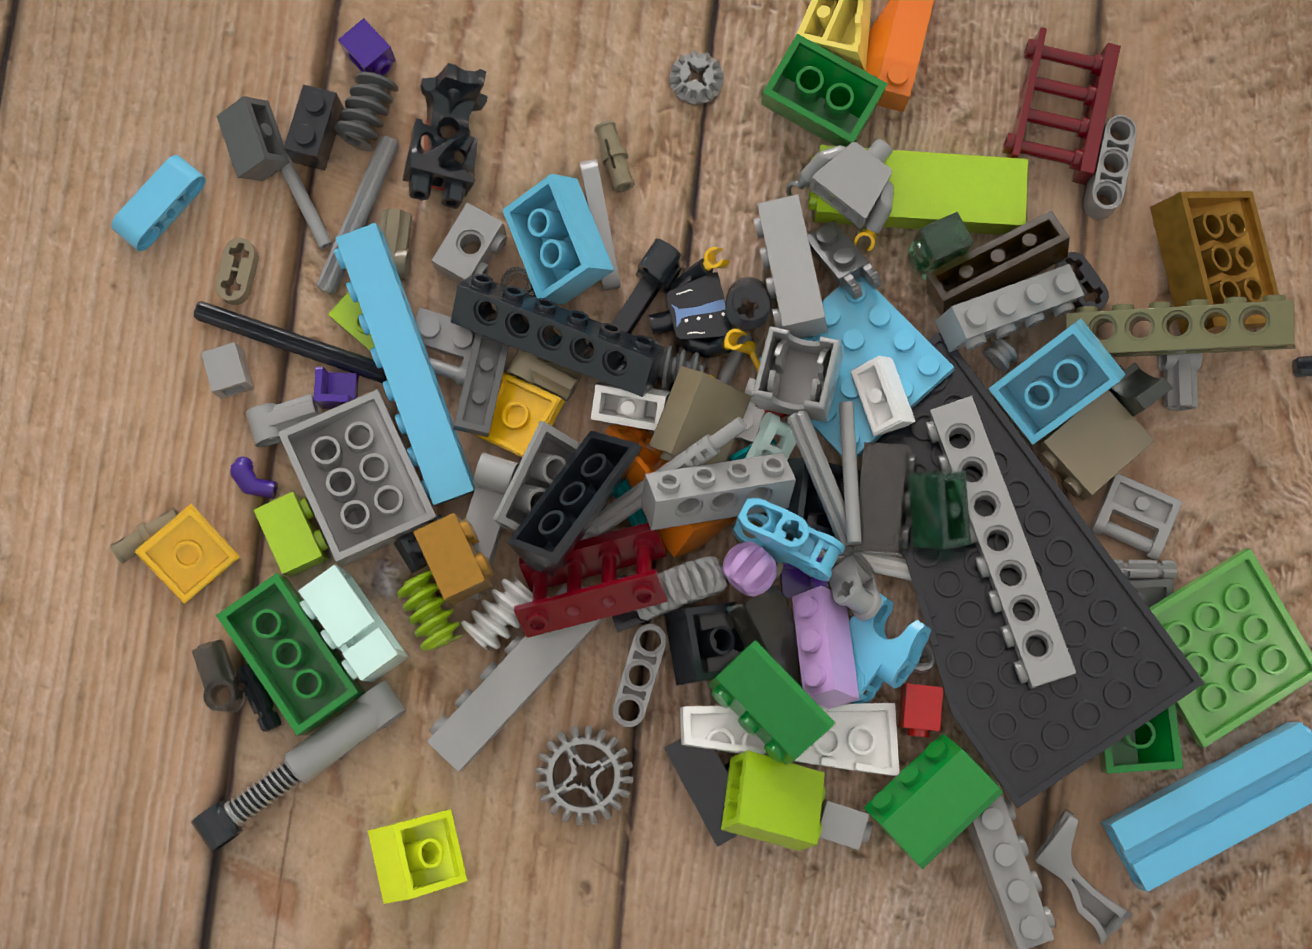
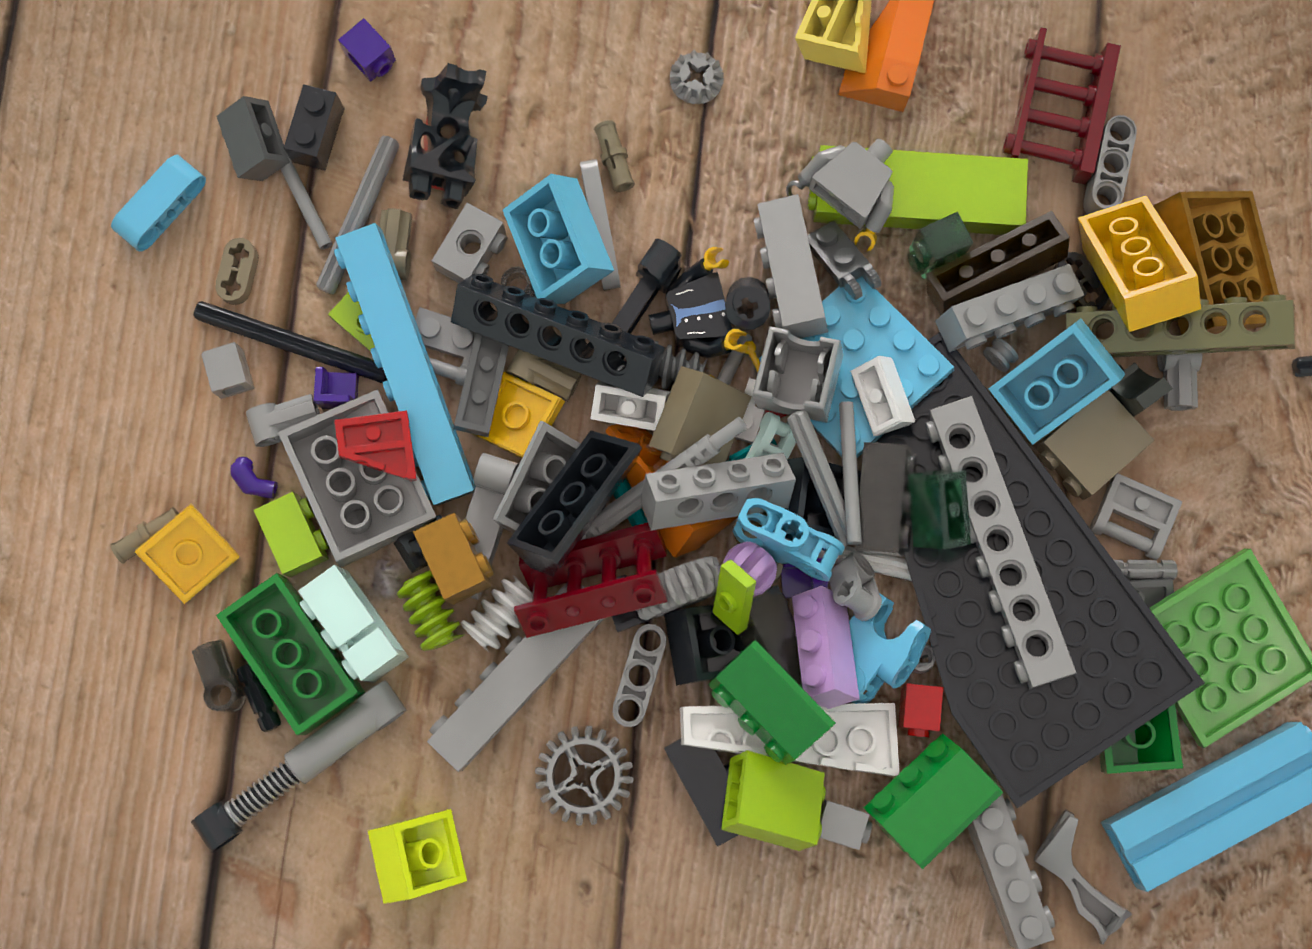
(363, 108): dark grey piece -> none
(378, 443): none -> red wing
(734, 596): none -> lime plate
(823, 93): green slope -> none
(1139, 264): none -> yellow brick

